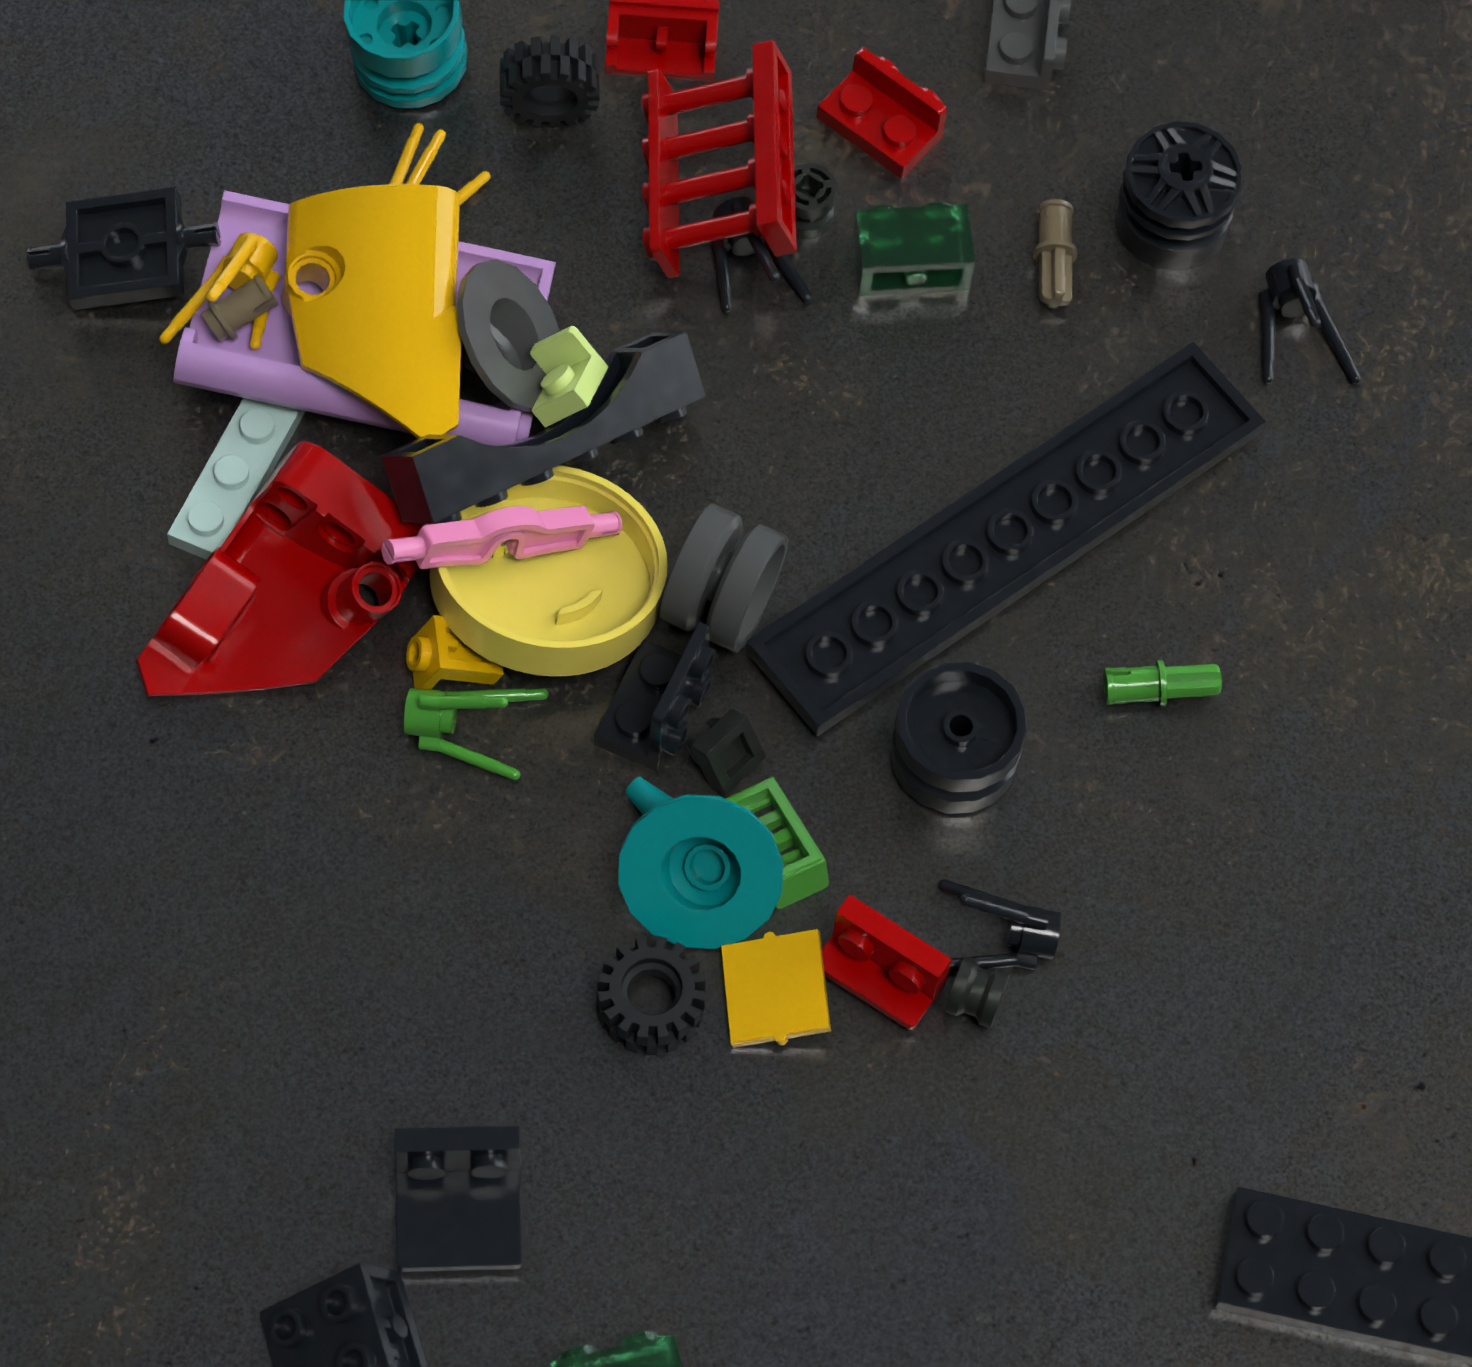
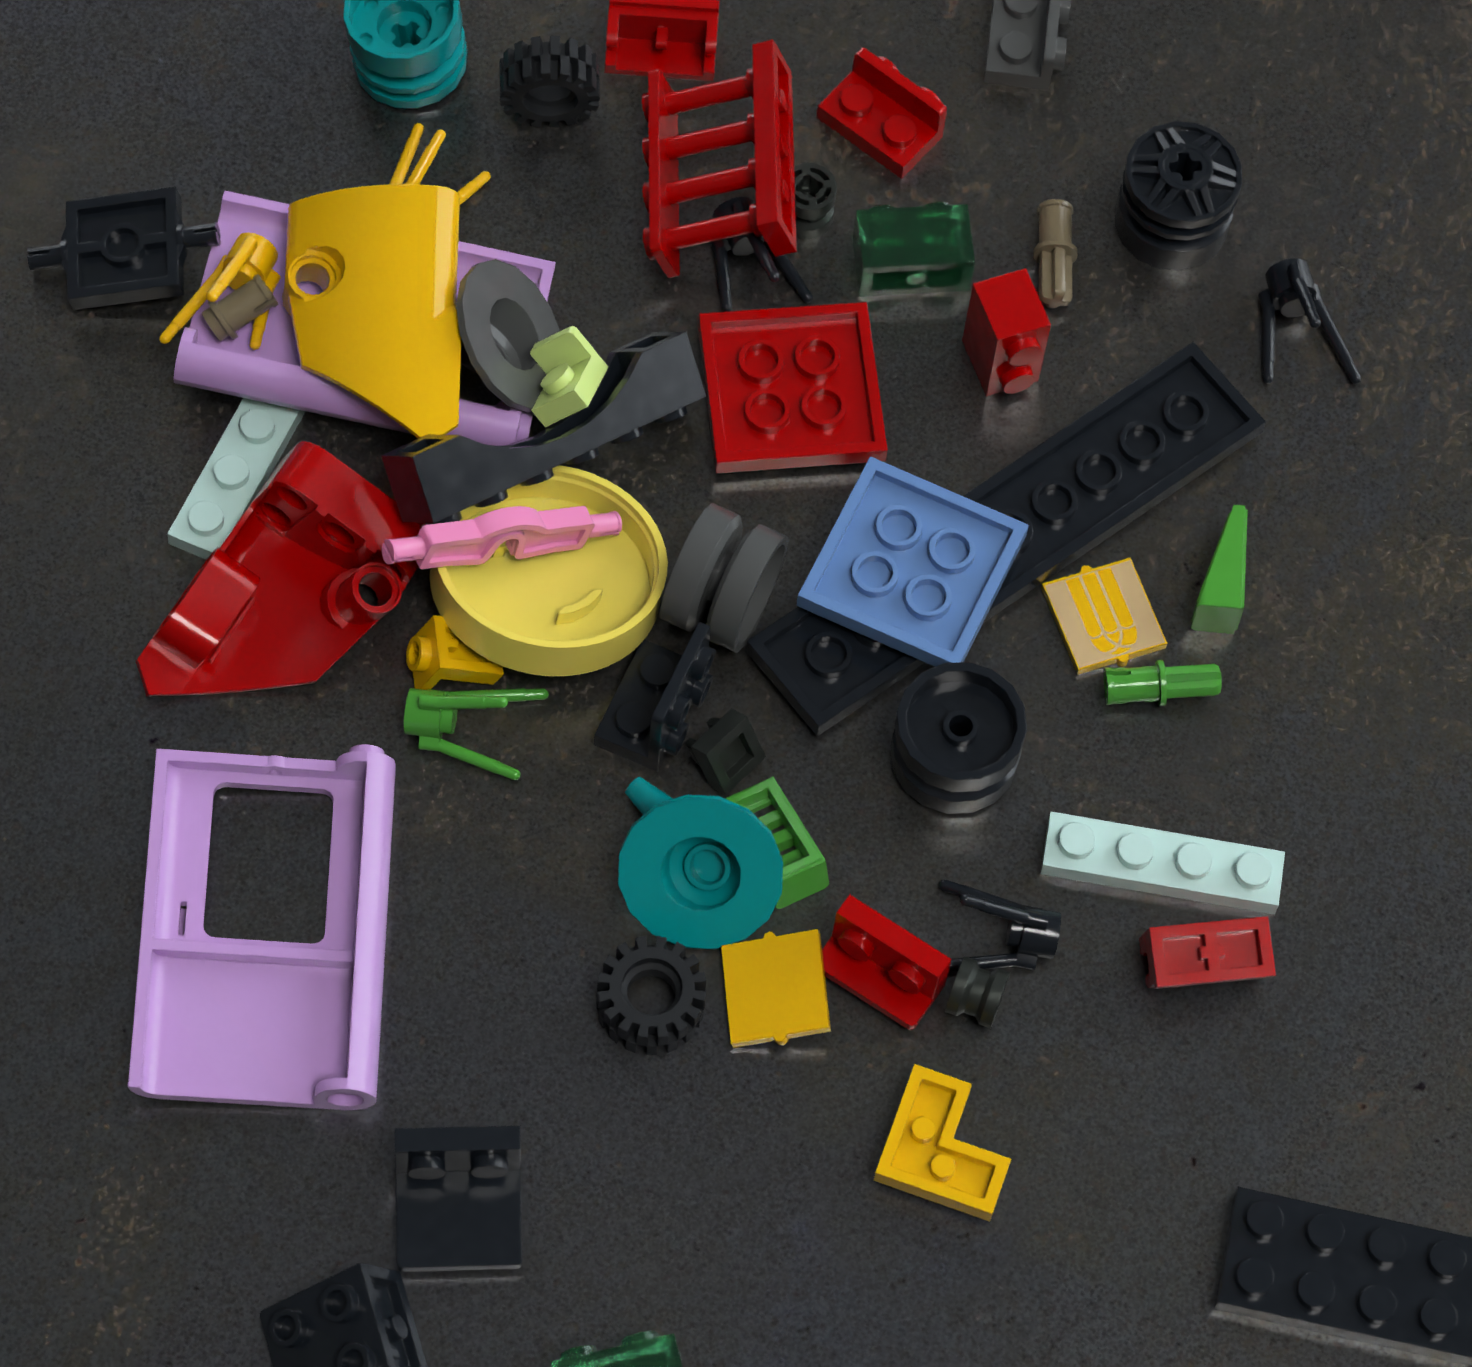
(259, 1014): none -> lavender piece
(791, 387): none -> red plate
(912, 565): none -> medium blue plate
(928, 1160): none -> yellow plate
(1006, 332): none -> red brick
(1103, 616): none -> piece
(1163, 863): none -> light aqua plate
(1208, 952): none -> red hinge
(1223, 589): none -> bright green slope

